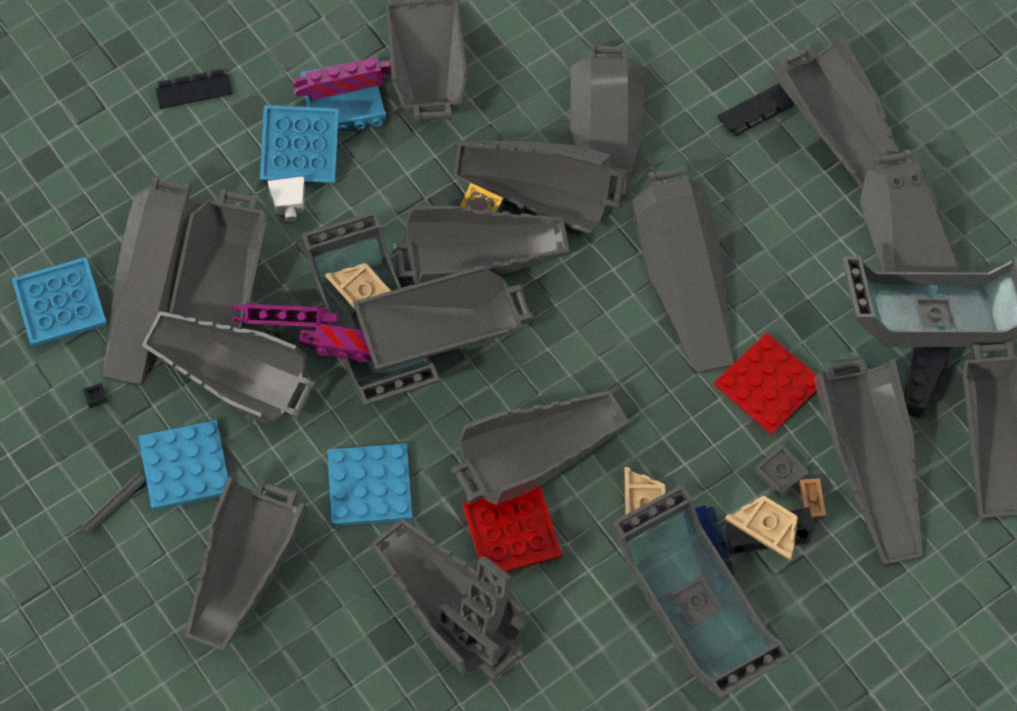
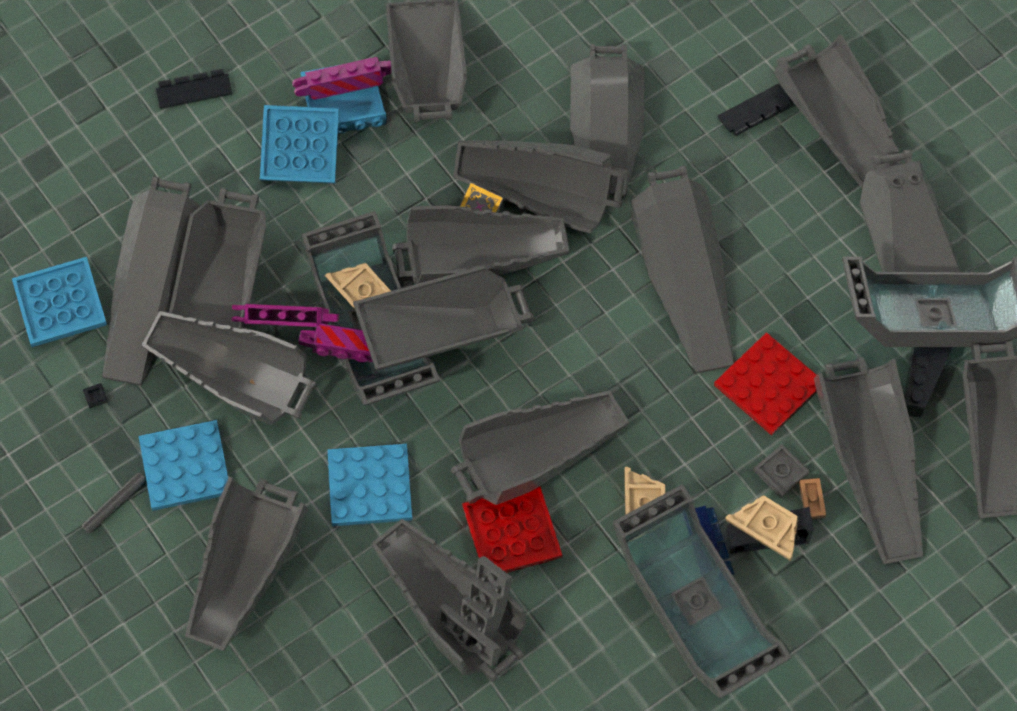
(288, 196): white torso -> none

